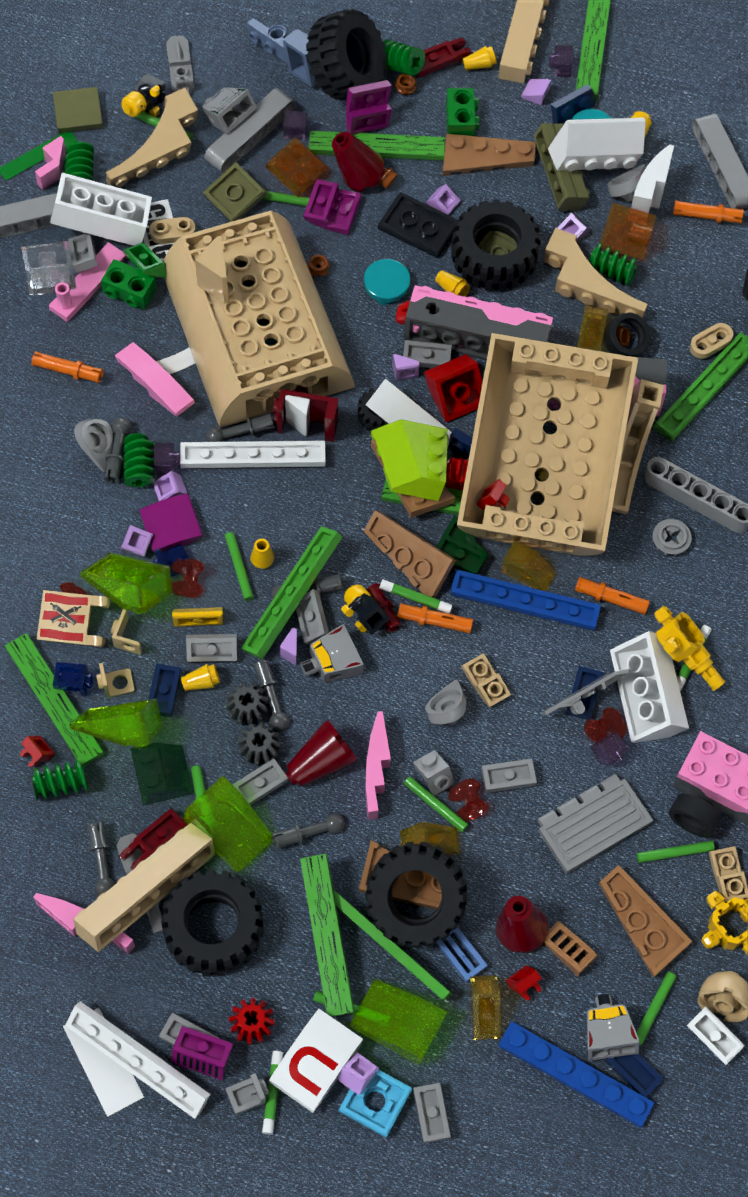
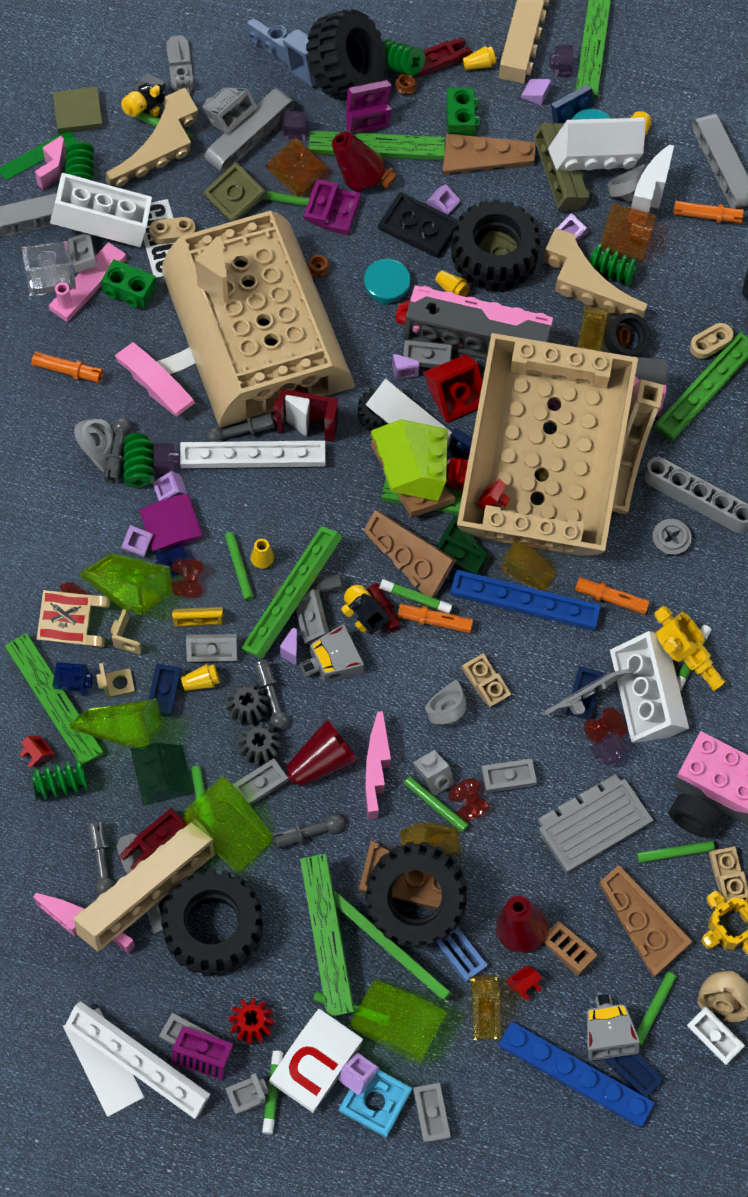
(146, 260): green slope -> none

